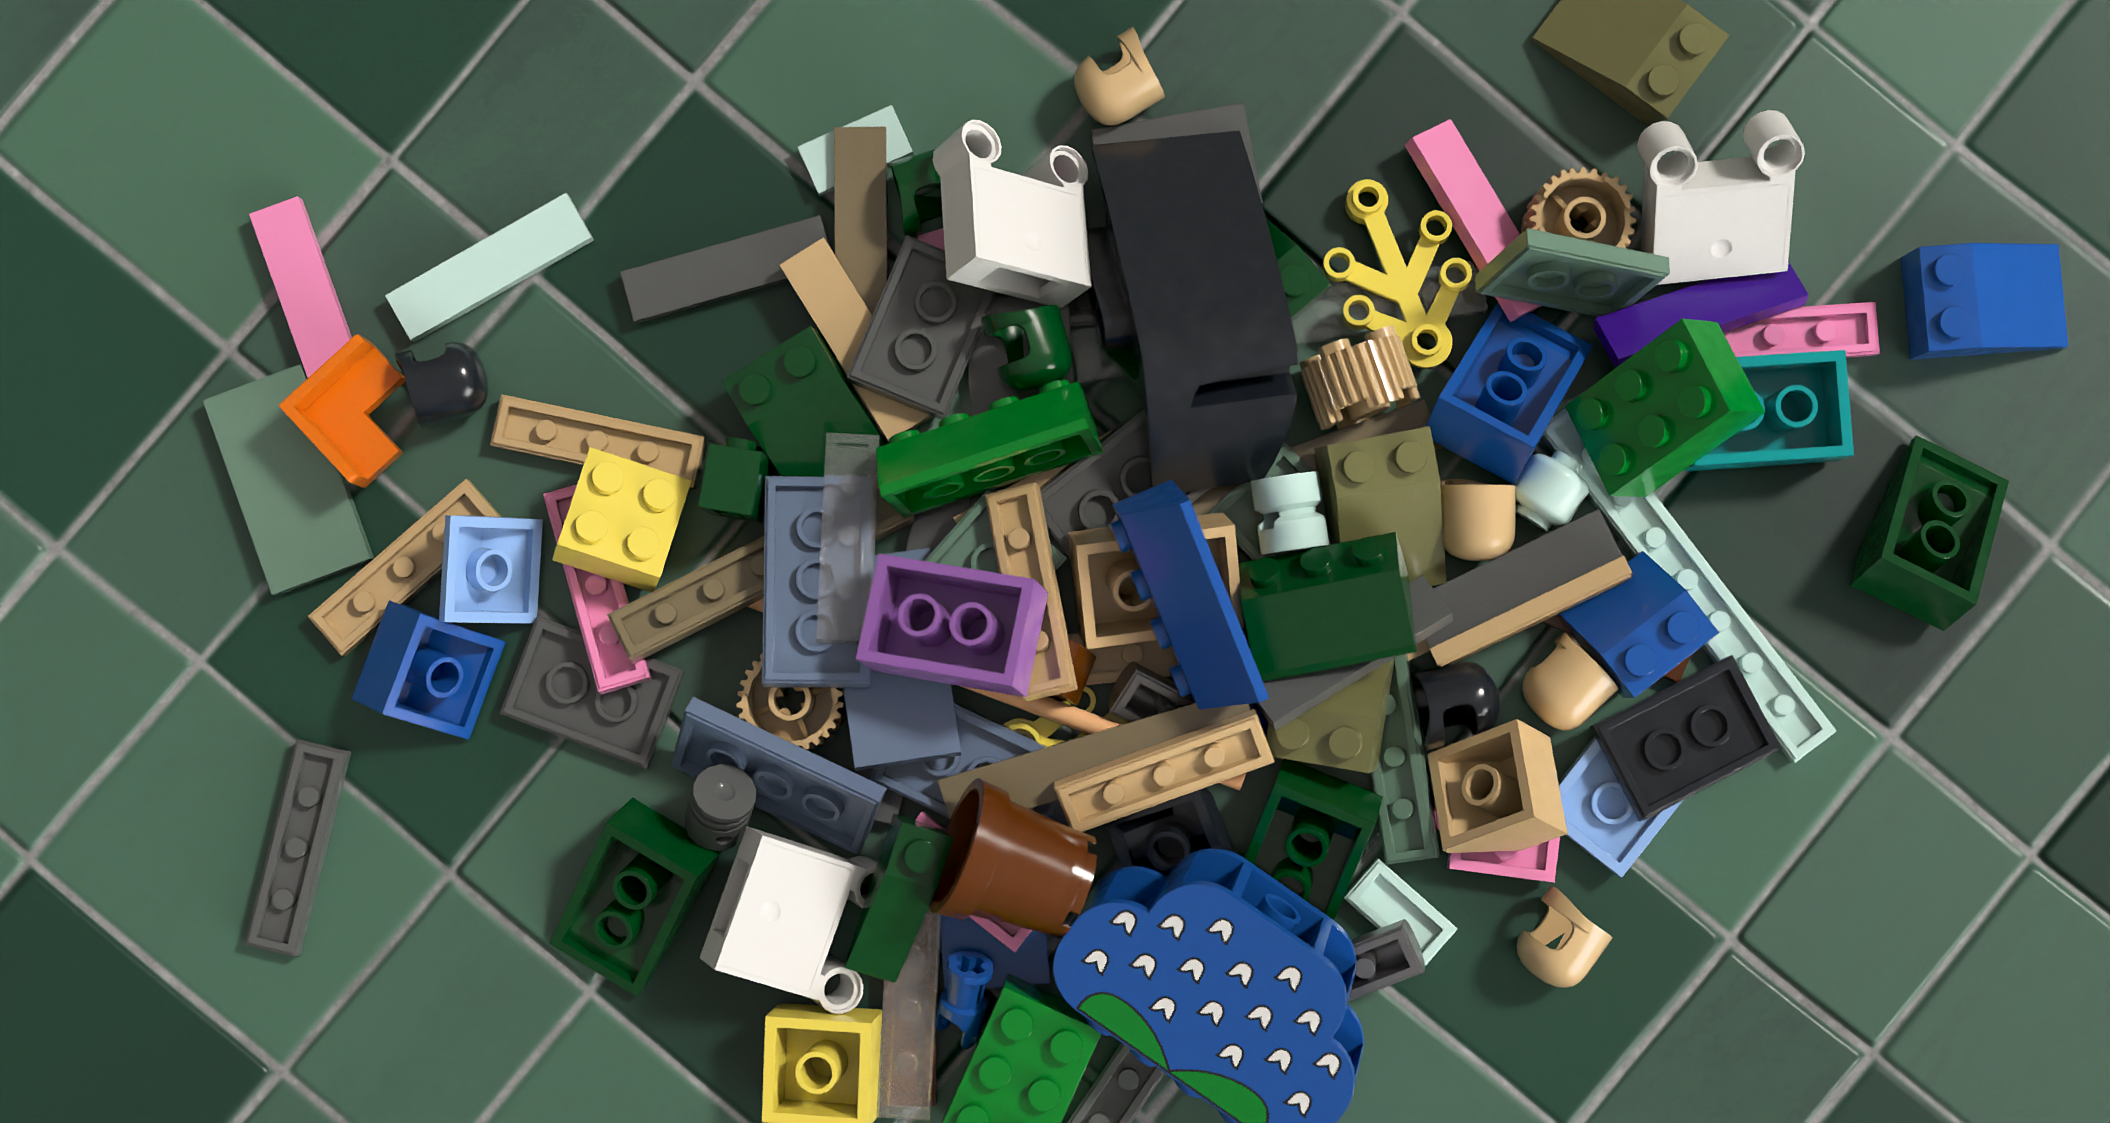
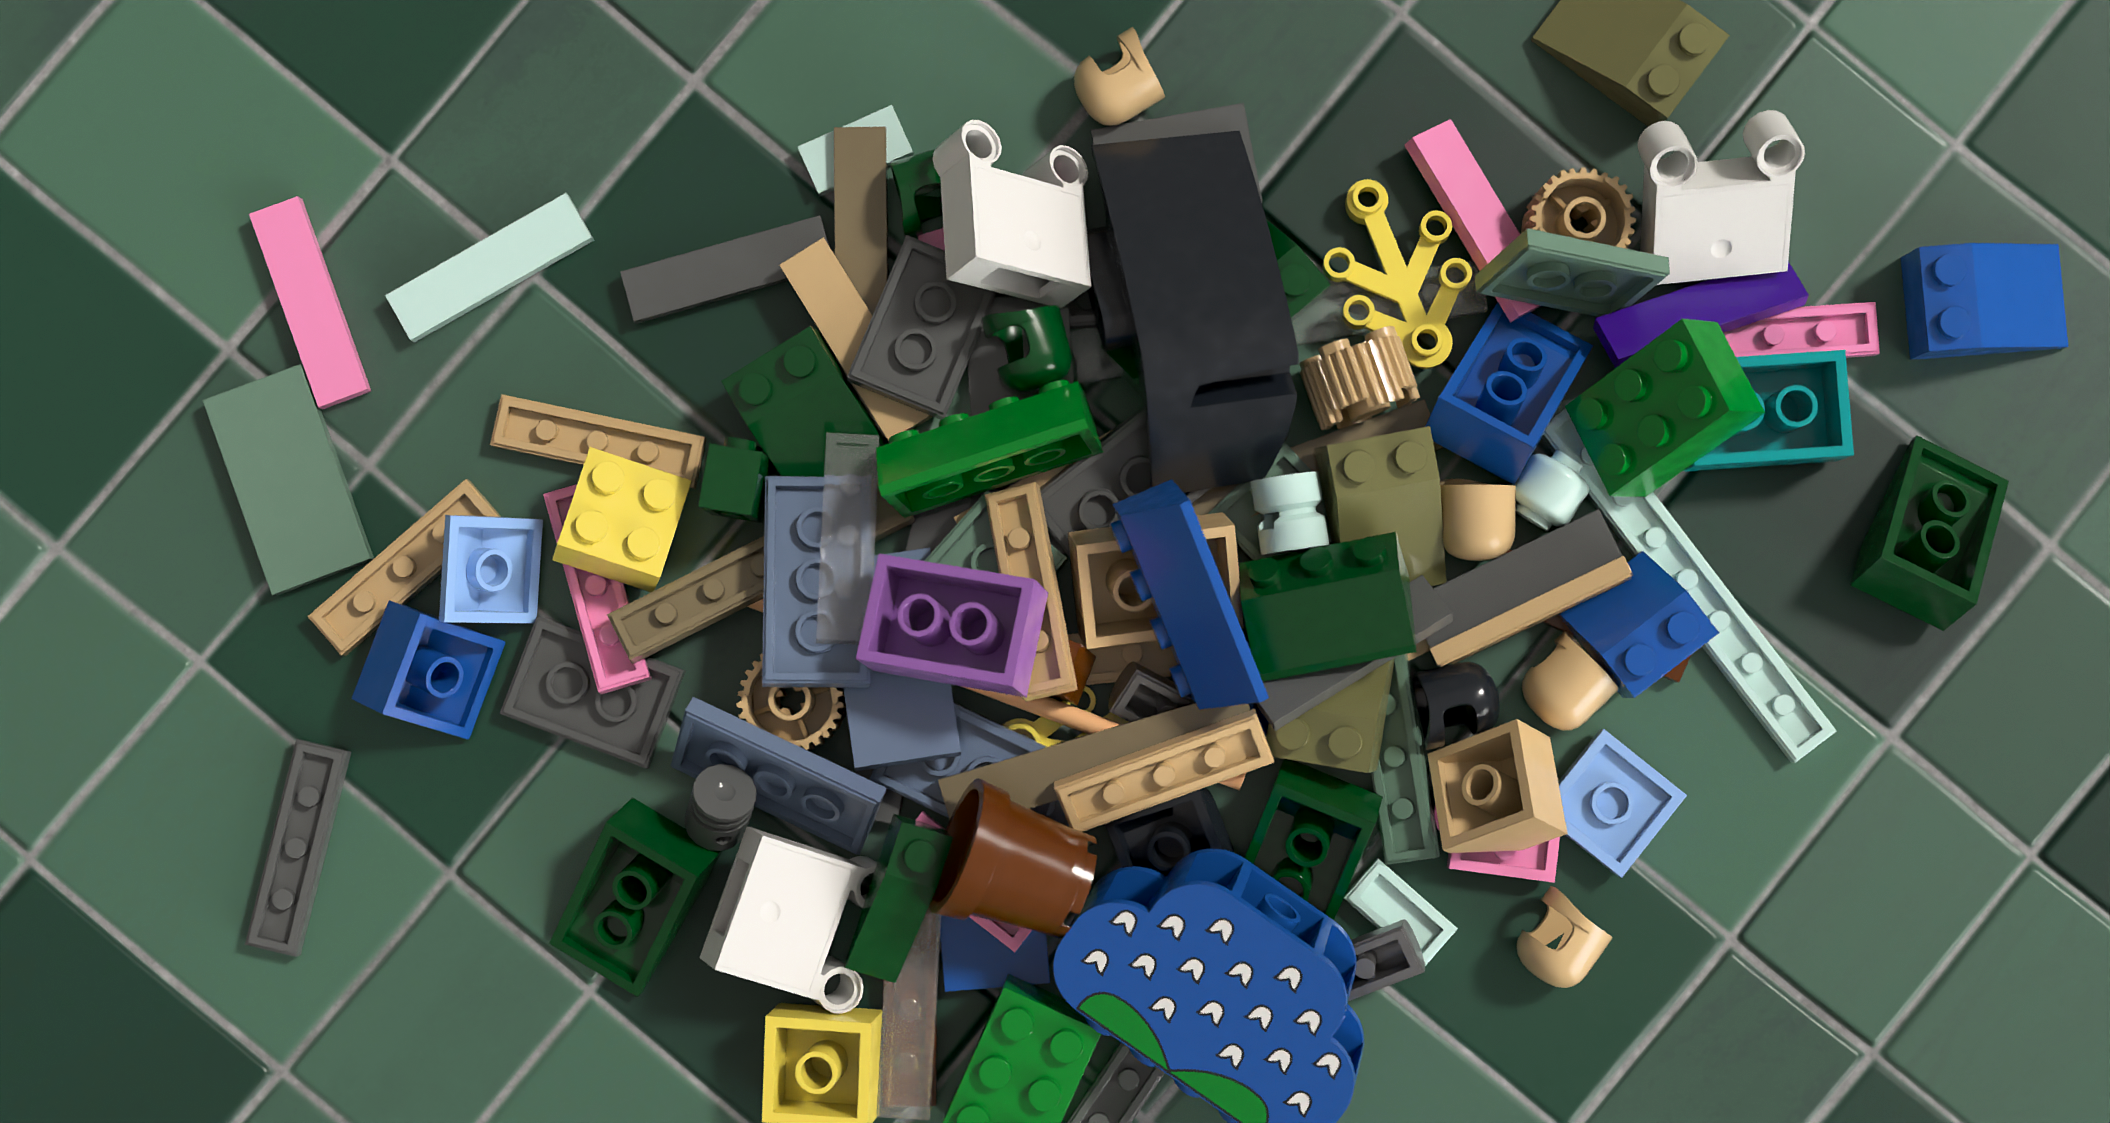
(336, 406): orange panel -> none
(446, 385): black helmet -> none
(964, 999): blue piece -> none
(1685, 738): black tile -> none

